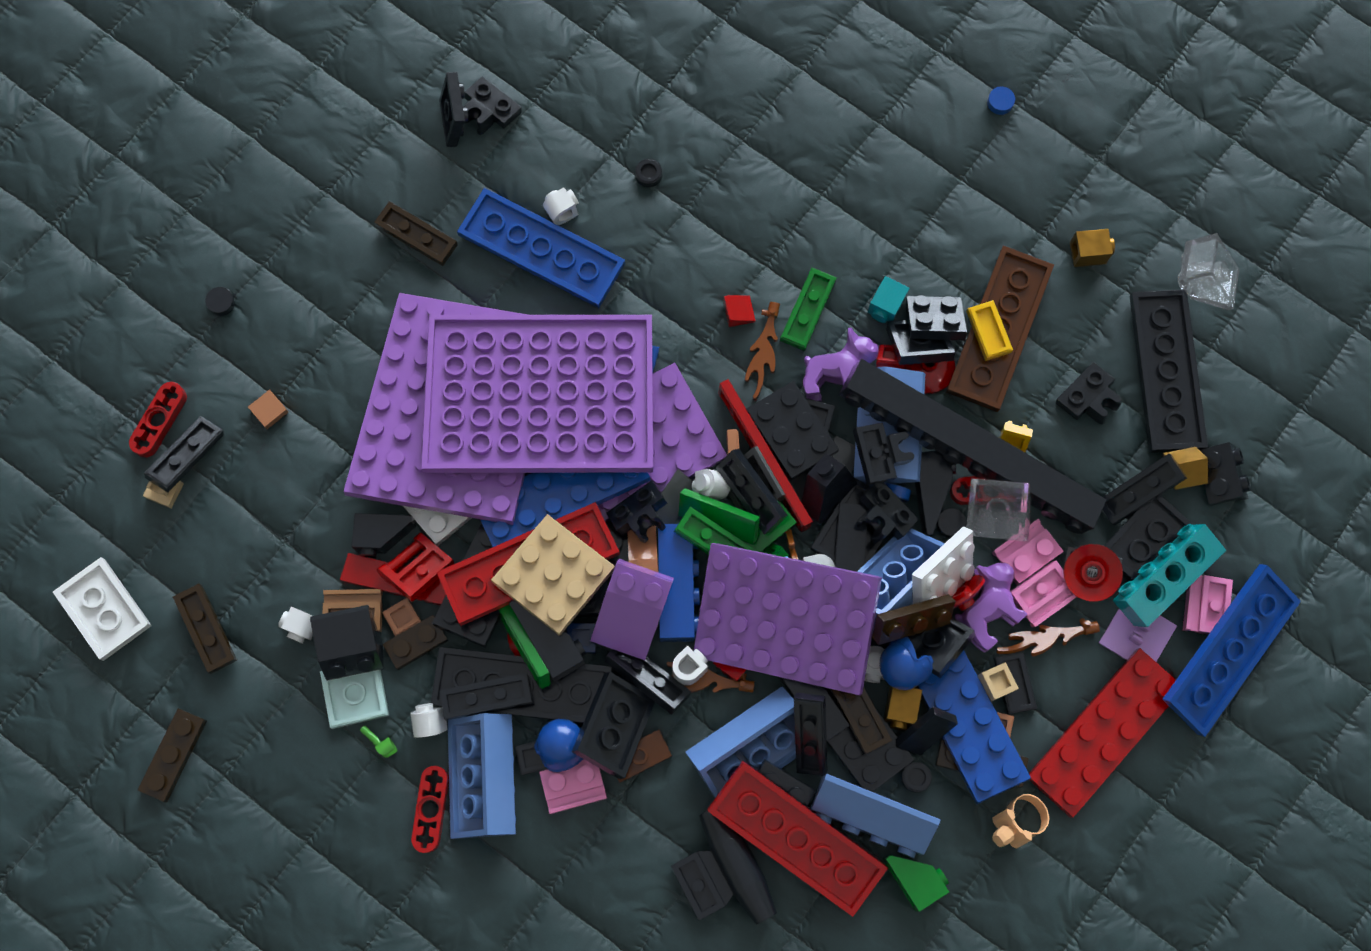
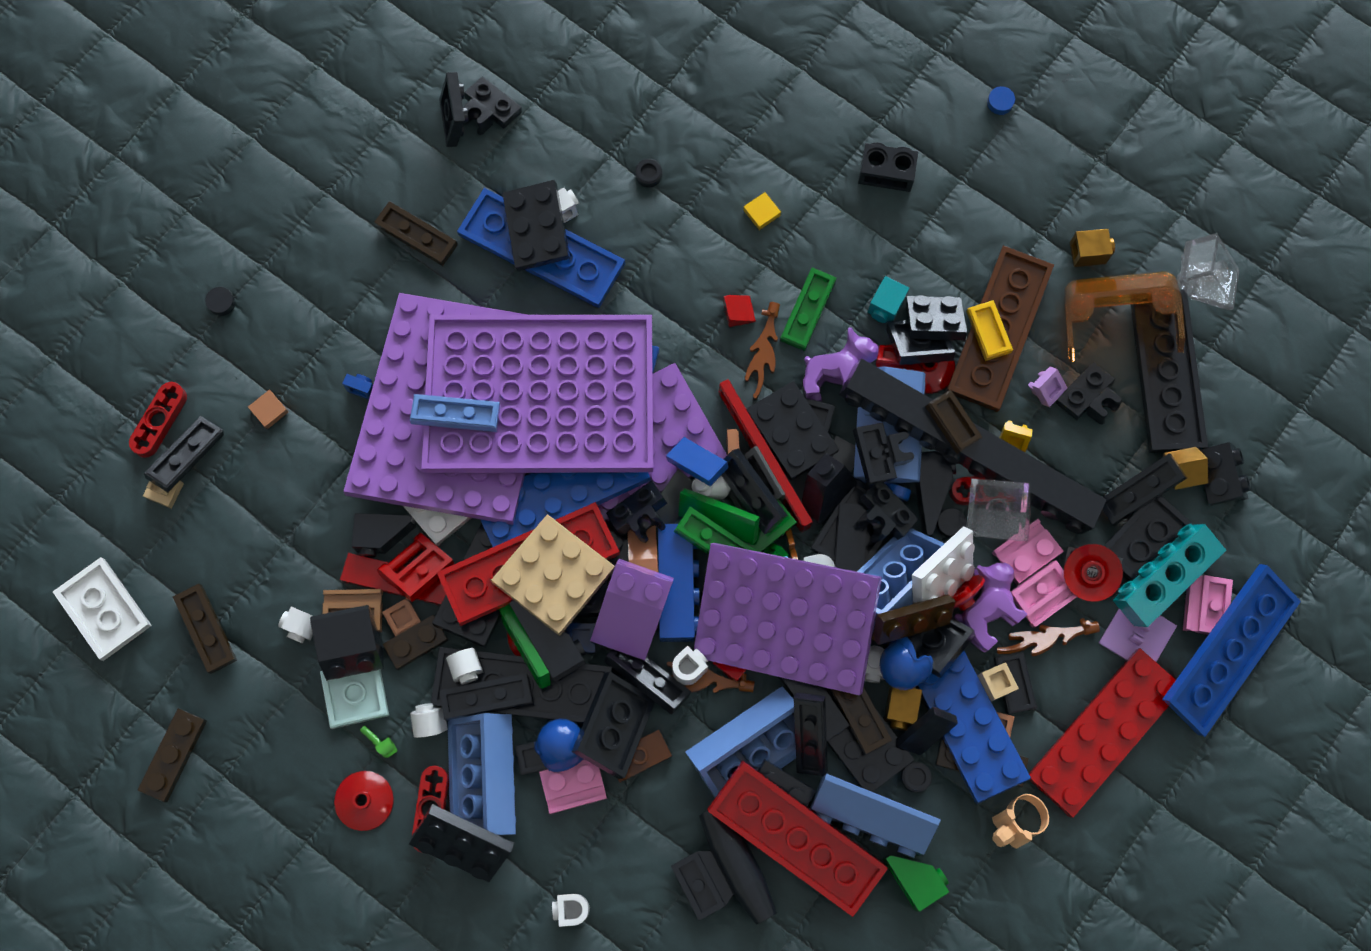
(358, 385): none -> blue plate
(378, 804): none -> red dish
(455, 413): none -> medium blue tile
(461, 843): none -> black plate
(464, 665): none -> white plate
(536, 225): none -> black plate
(570, 909): none -> white plate
(697, 461): none -> blue tile
(762, 211): none -> yellow tile
(887, 173): none -> black brick
(953, 421): none -> dark brown tile
(1048, 386): none -> lavender tile
(1153, 287): none -> clear orange windscreen

